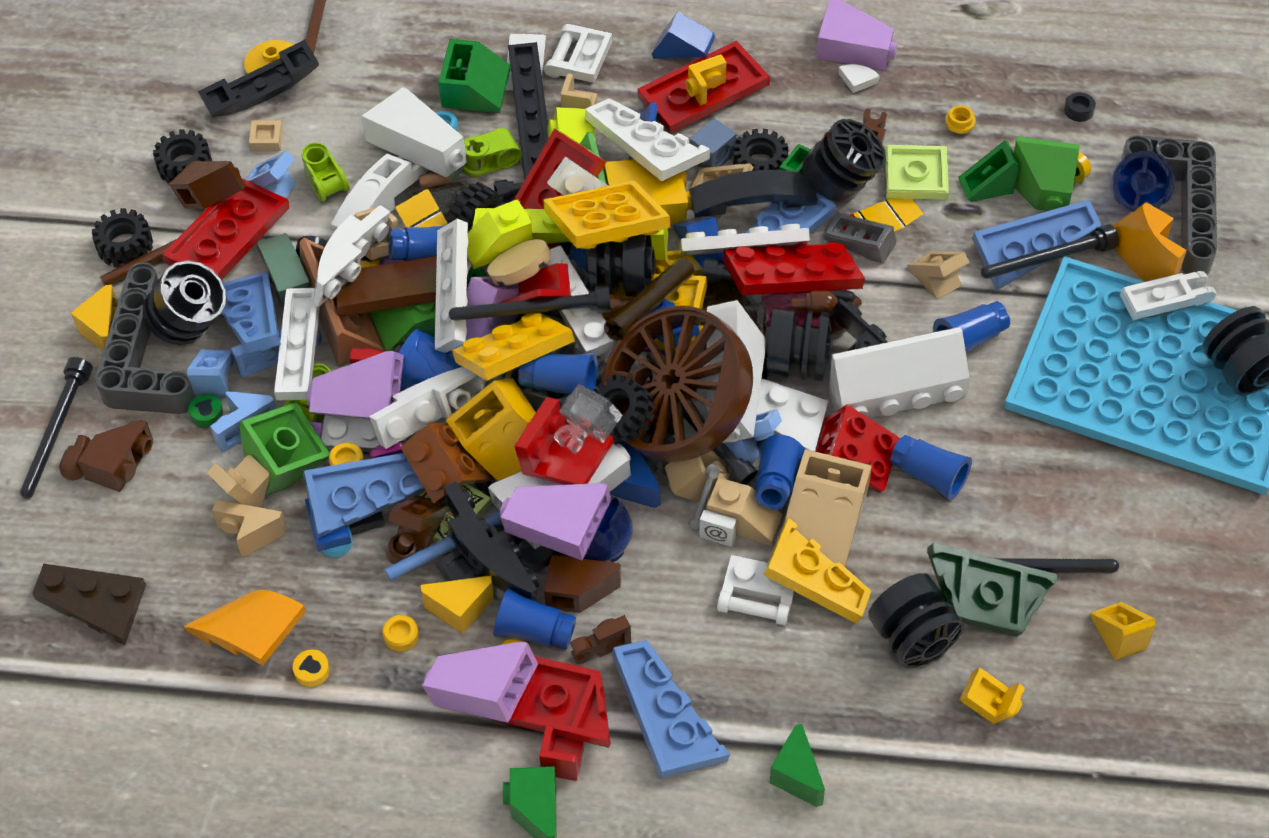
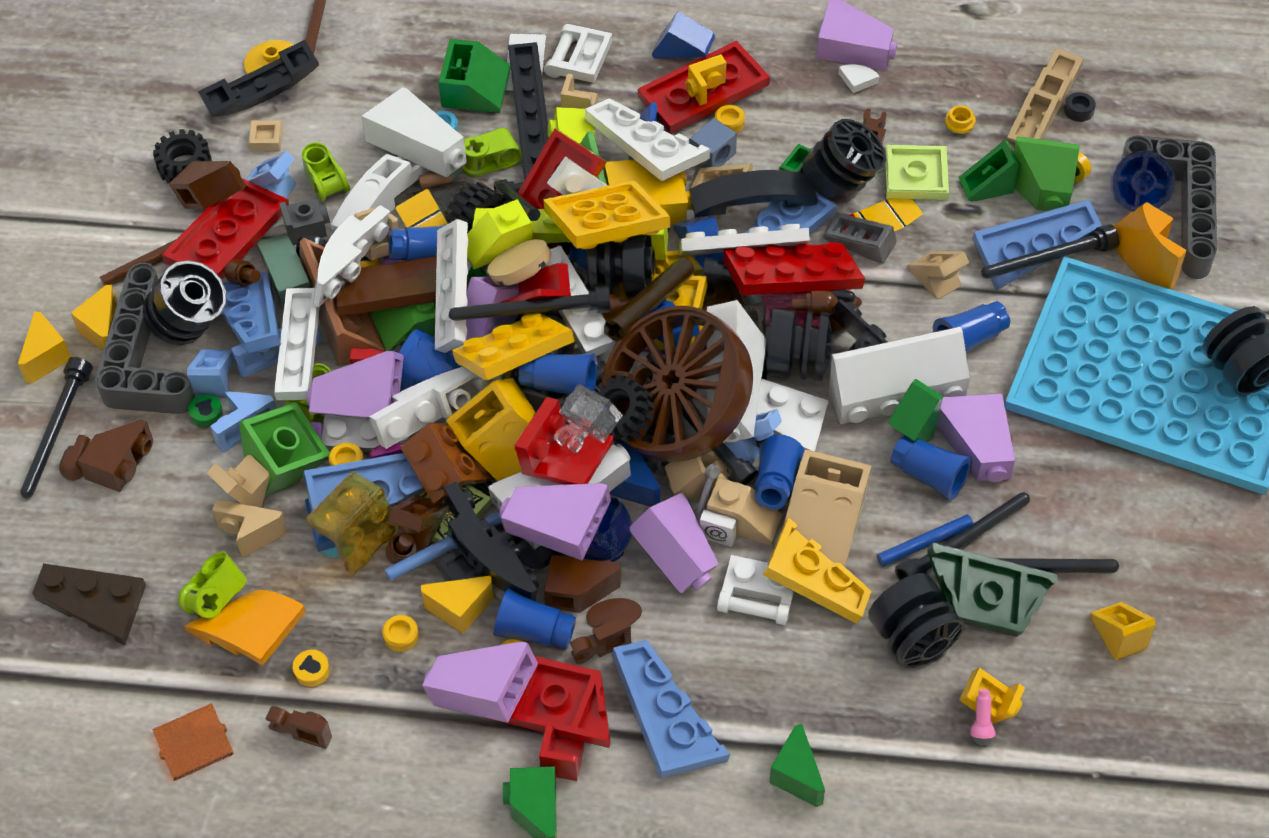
(42, 349): none -> yellow slope
(117, 225): black tyre -> none
(193, 742): none -> clear orange piece
(214, 586): none -> lime piece
(241, 269): none -> reddish brown cylinder
(304, 219): none -> dark grey brick
(307, 727): none -> reddish brown plate
(355, 519): none -> clear yellow bracket
(511, 195): none -> black bar
(614, 609): none -> reddish brown sticker
(676, 543): none -> lavender slope
(731, 116): none -> yellow tile
(760, 144): black tyre -> none
(858, 439): red bracket -> none
(917, 412): none -> green slope
(922, 565): none -> black piece
(924, 540): none -> blue bar
(980, 430): none -> lavender slope
(982, 730): none -> bright pink piece
(1046, 96): none -> tan slope
(1167, 294): white hinge -> none

